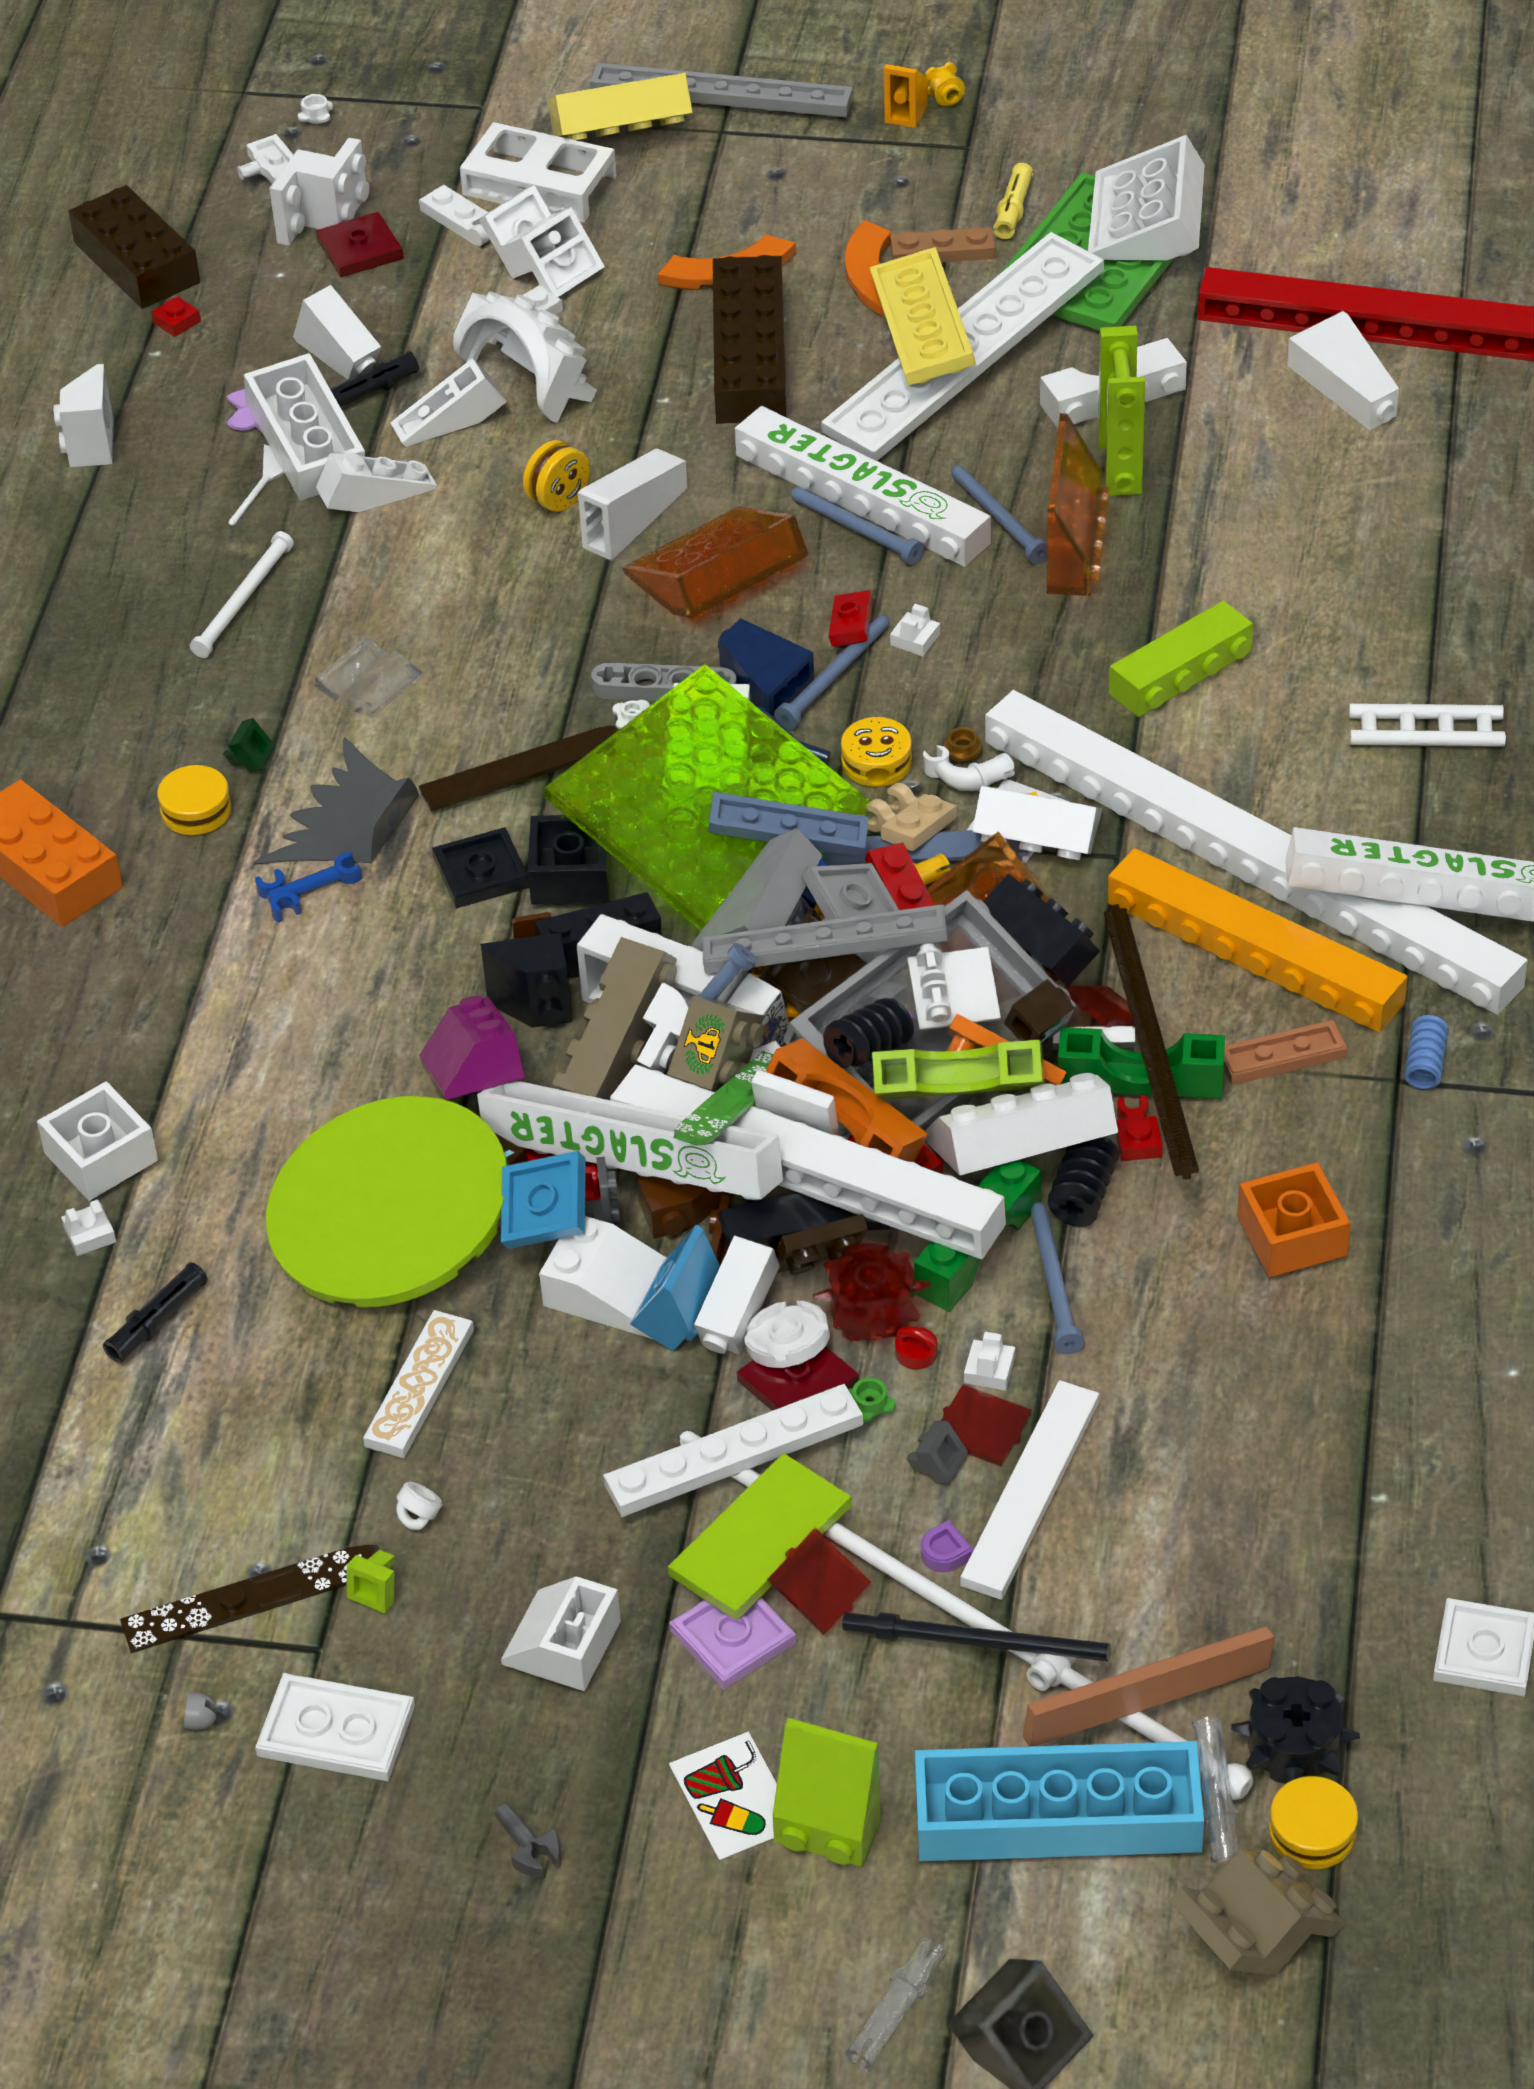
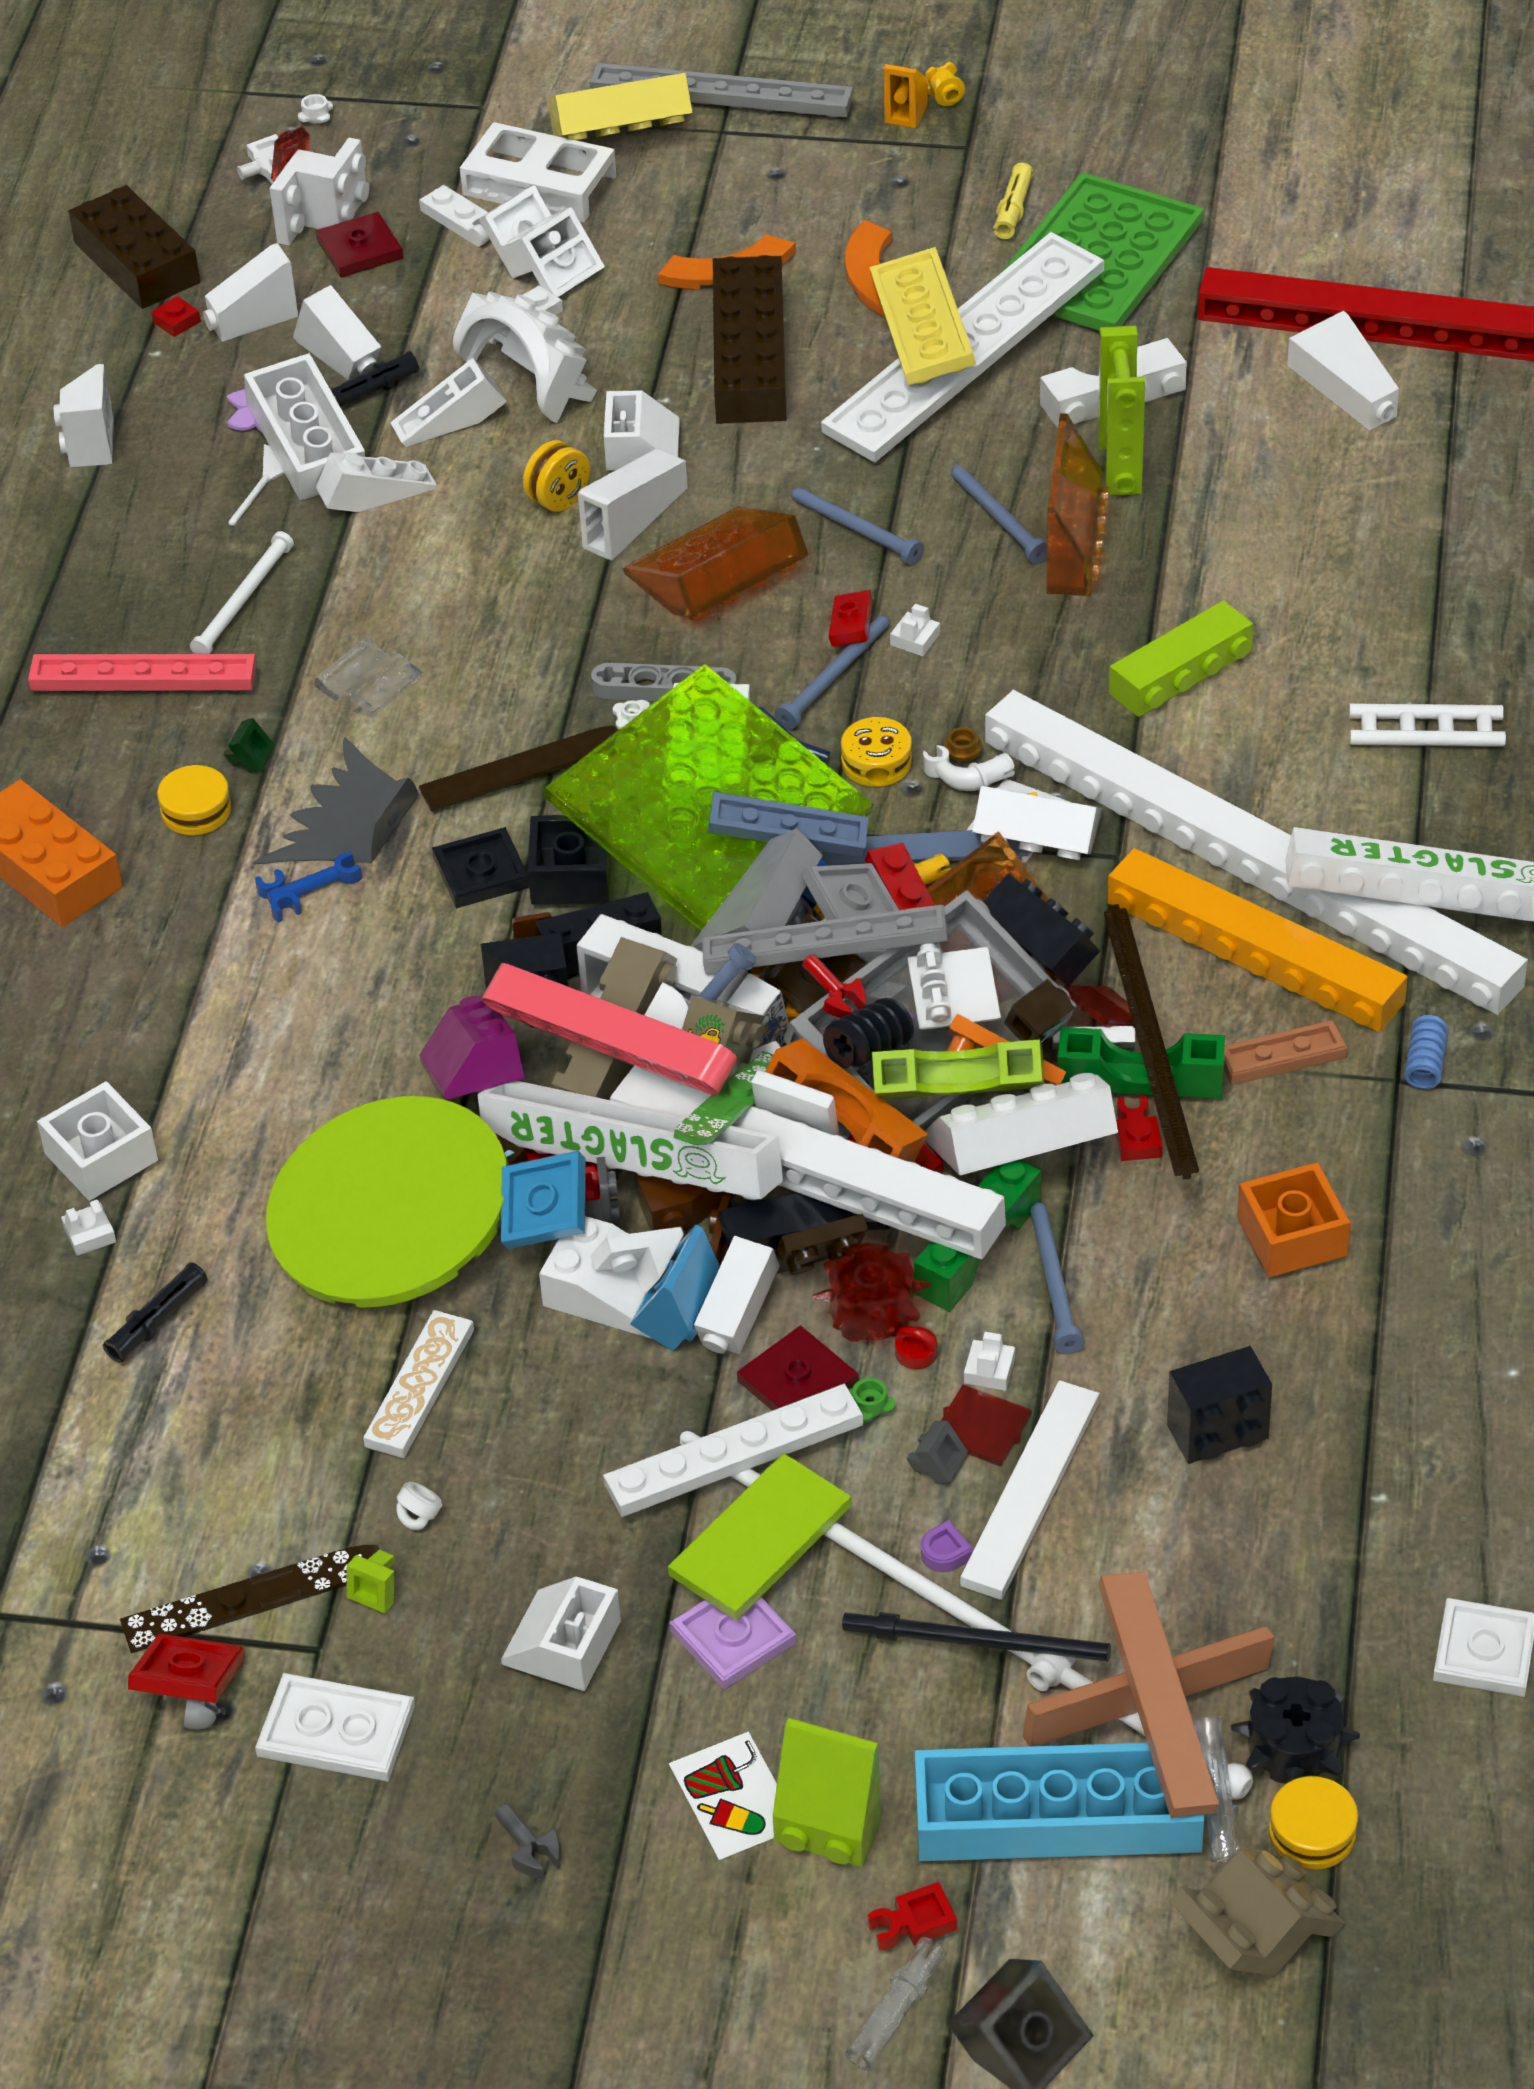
(142, 672): none -> coral plate
(186, 1668): none -> red plate
(253, 296): none -> white slope
(286, 146): none -> clear red plate
(609, 1029): none -> coral beam
(636, 427): none -> white slope
(643, 1251): none -> white slope
(766, 662): dark blue slope -> none
(787, 1335): white tile -> none
(819, 1580): clear red piece -> none
(837, 990): none -> red bar
(863, 485): white brick -> none
(910, 818): tan plate -> none
(917, 1914): none -> red plate
(951, 245): medium nougat plate -> none
(1083, 1181): black piece -> none
(1149, 204): white slope -> none
(1158, 1695): none -> nougat tile
(1219, 1405): none -> black brick

